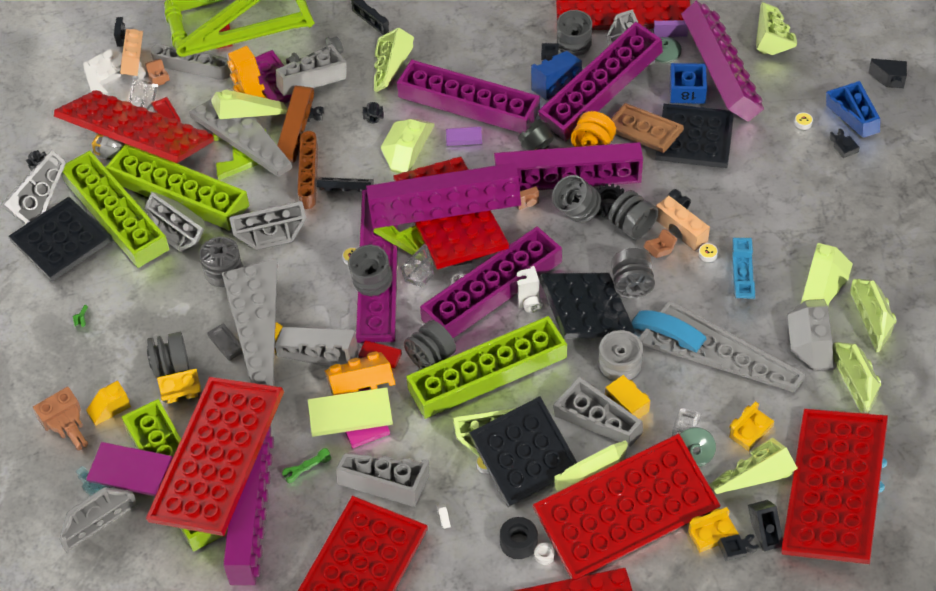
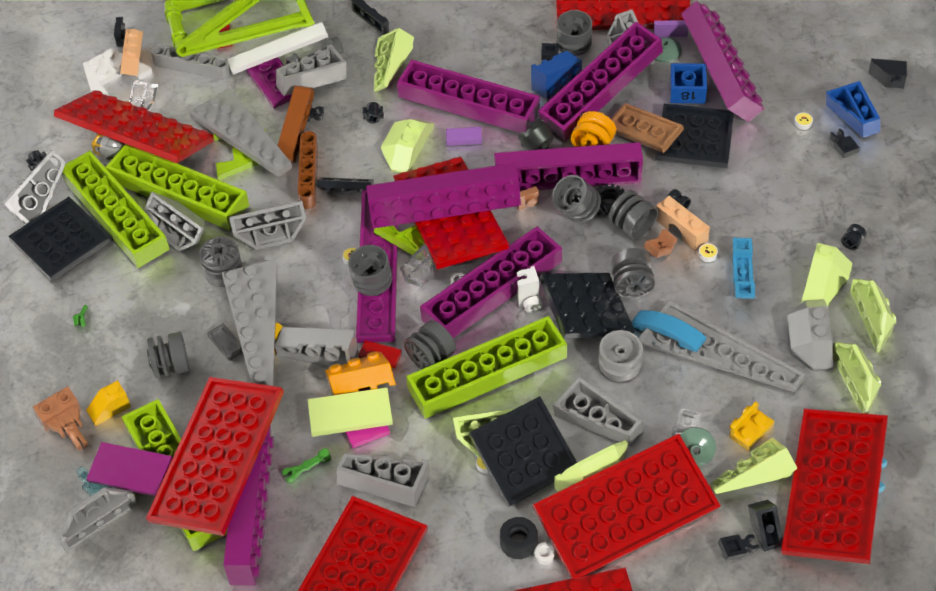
(156, 72): nougat bracket -> none
(165, 108): red tile -> none
(179, 385): yellow bracket -> none
(238, 105): yellowish green wedge -> none
(245, 72): light orange wedge -> none
(277, 48): none -> white tile
(444, 518): white tile -> none
(628, 396): yellow brick -> none
(710, 528): yellow bracket -> none
(772, 32): yellowish green wedge -> none
(853, 237): none -> black wheel

